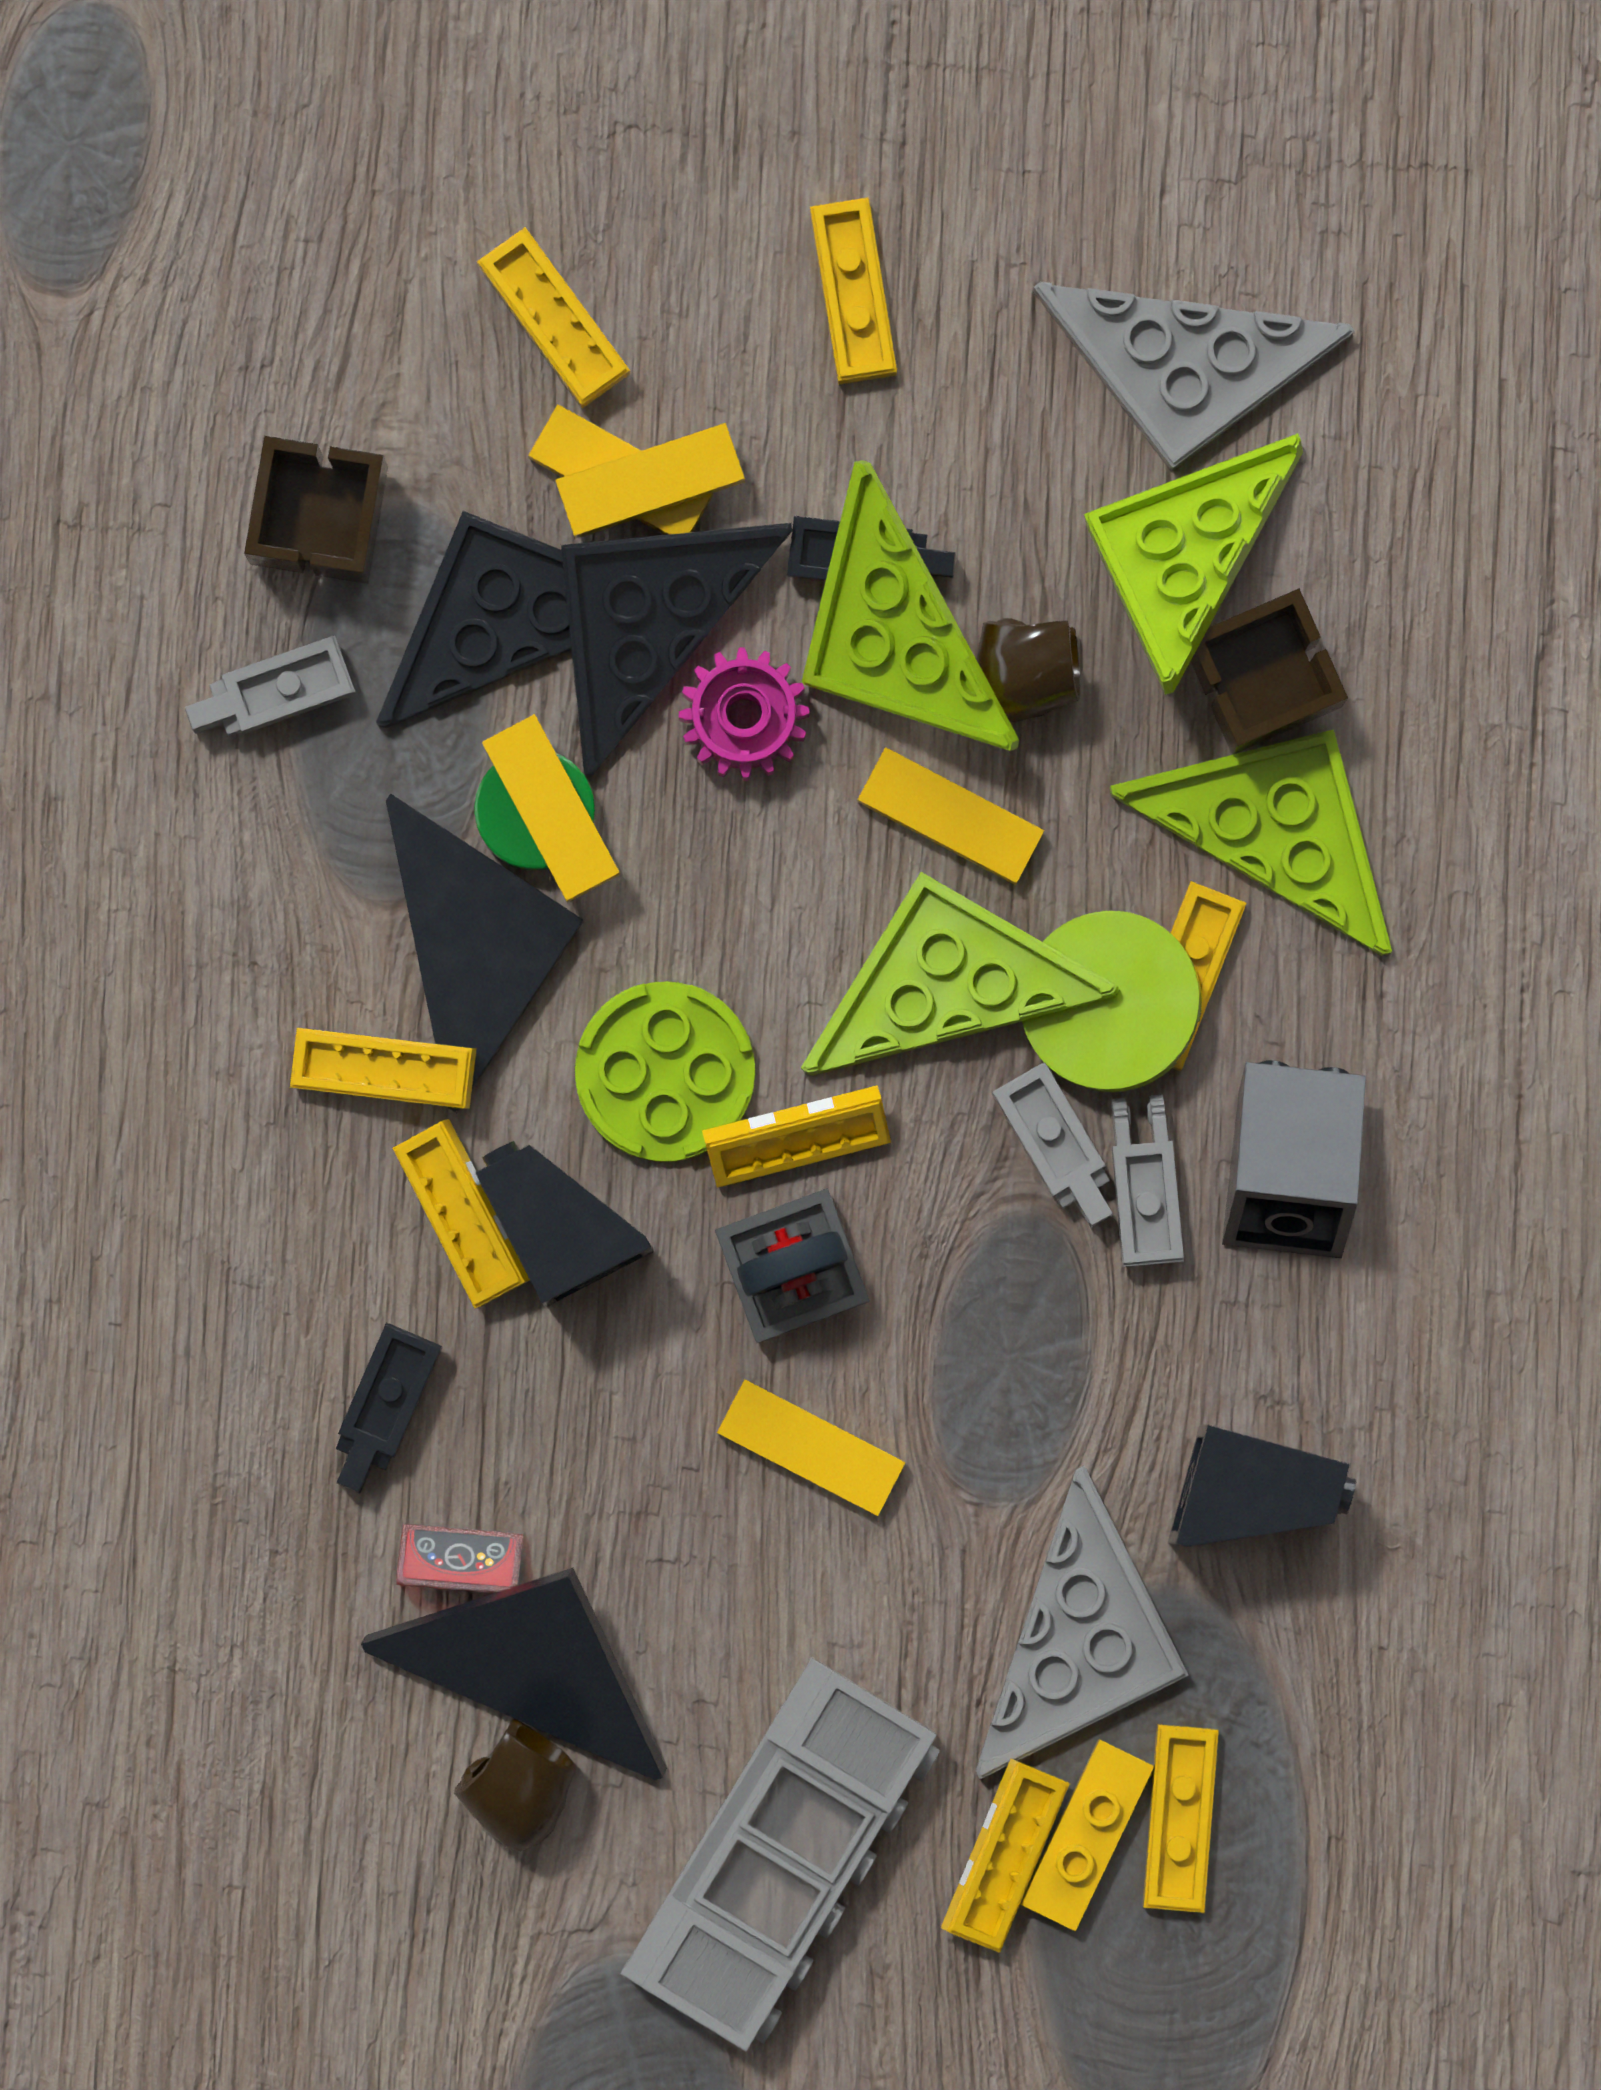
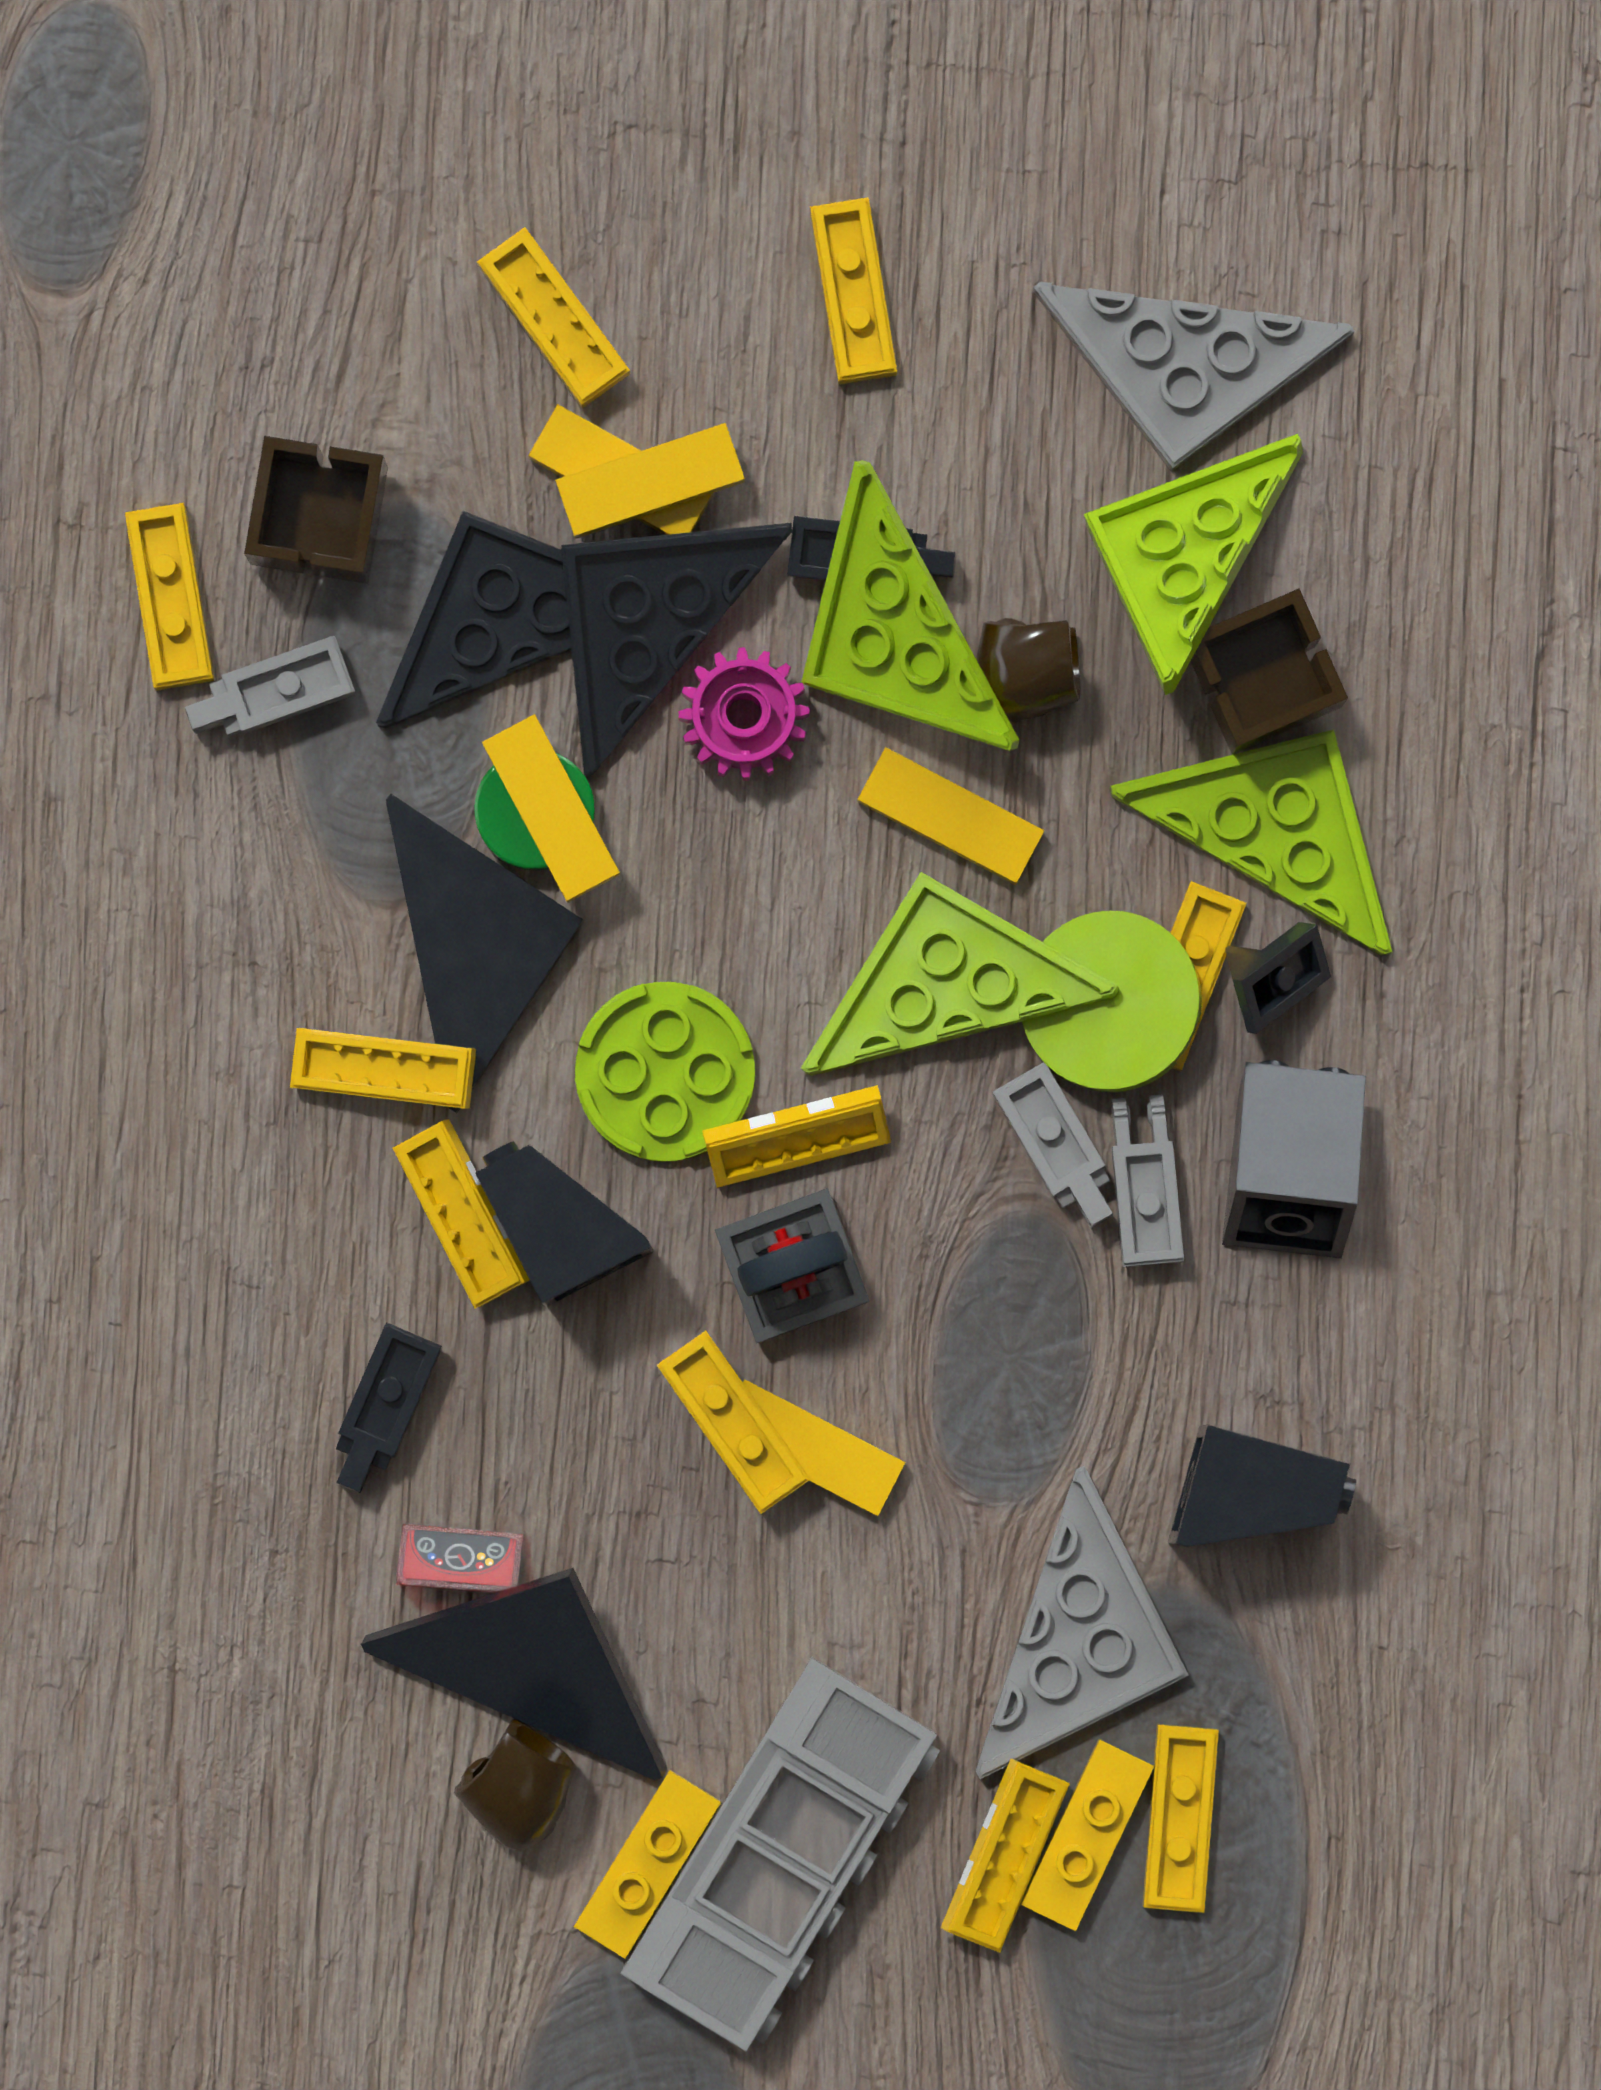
(169, 596): none -> yellow tile
(647, 1864): none -> yellow plate
(733, 1422): none -> yellow tile
(1278, 975): none -> black slope

